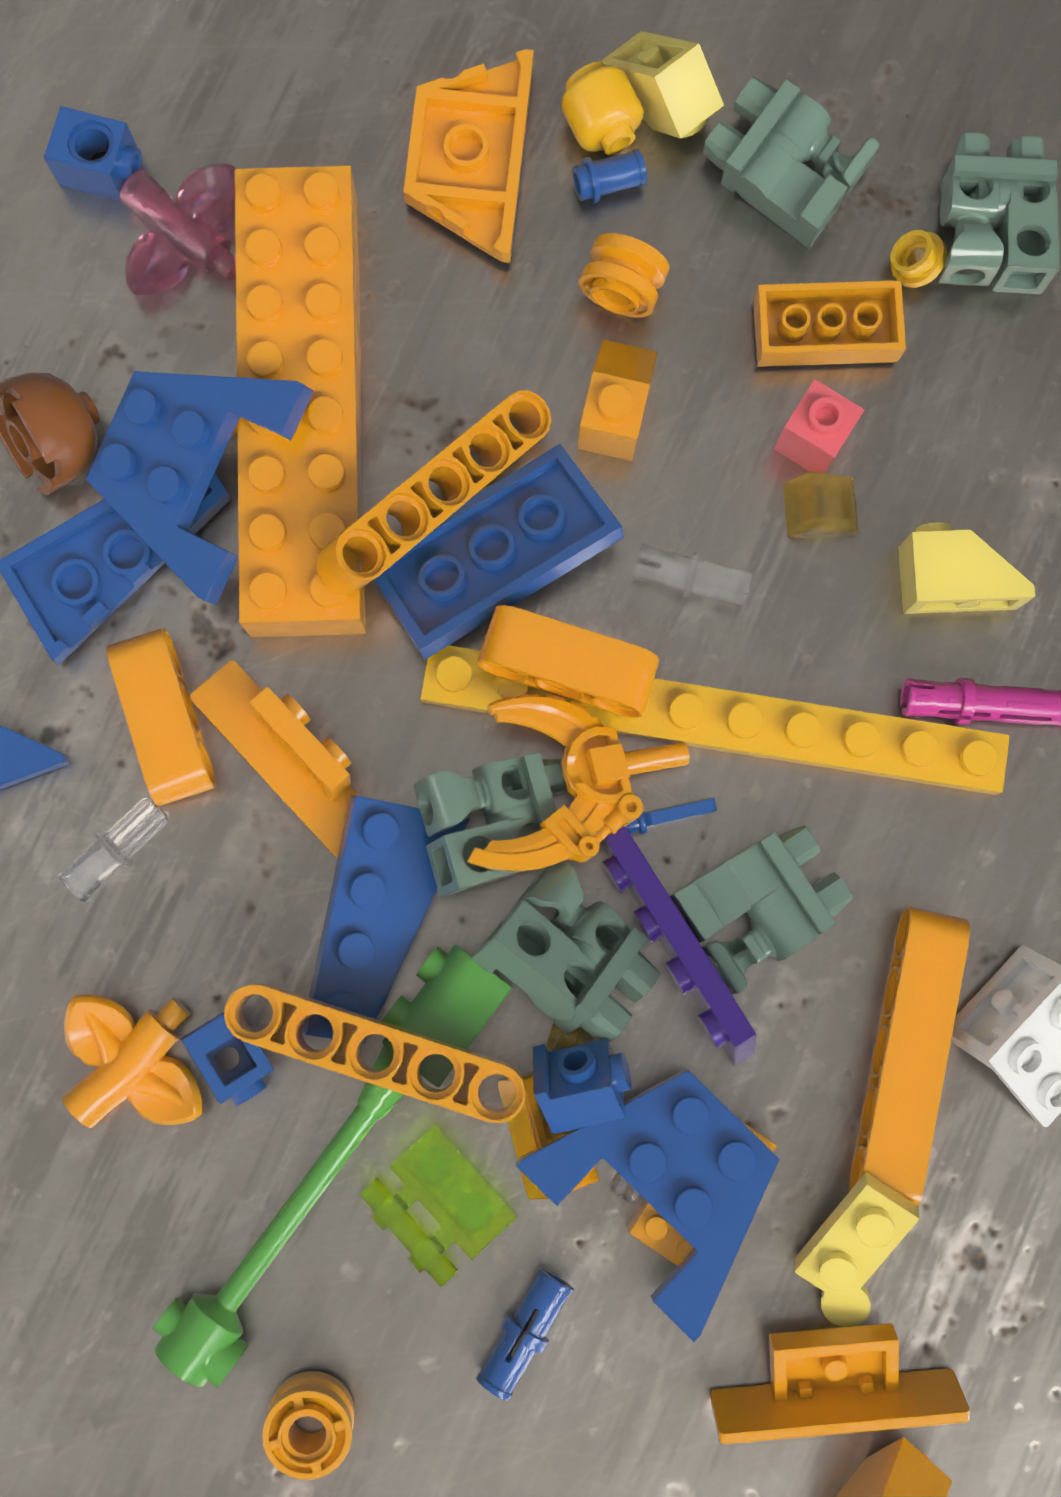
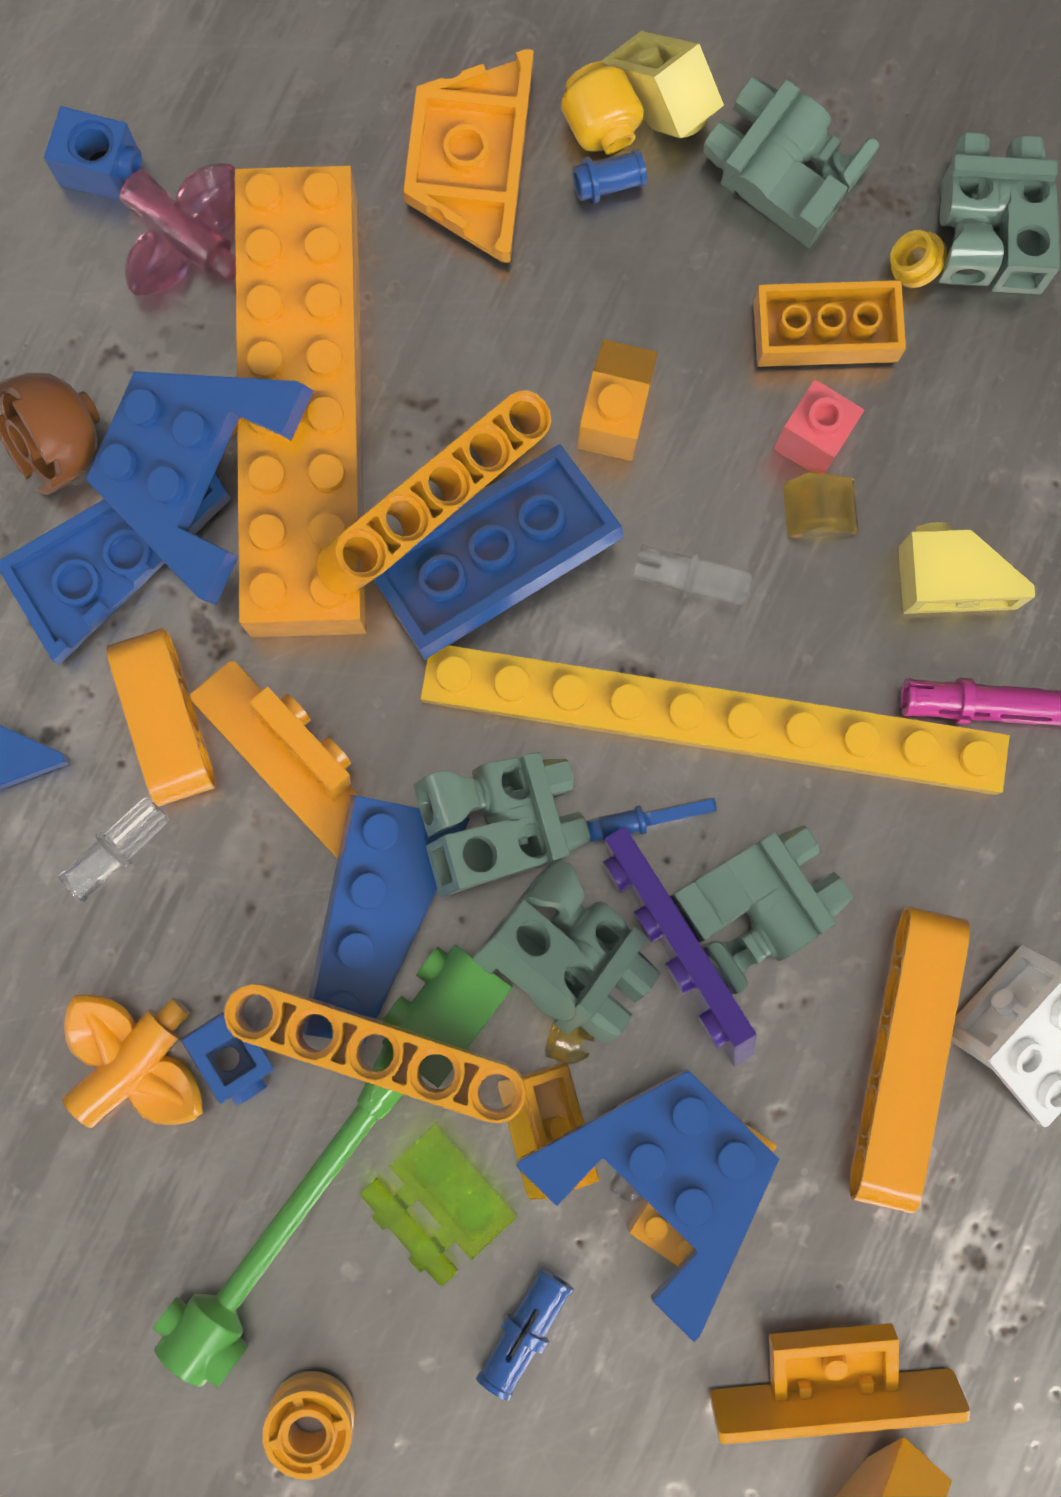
(568, 661): light orange beam -> none
(580, 1084): blue brick -> none
(594, 775): light orange bar -> none
(624, 275): light orange wheel -> none
(853, 1247): light yellow hinge -> none

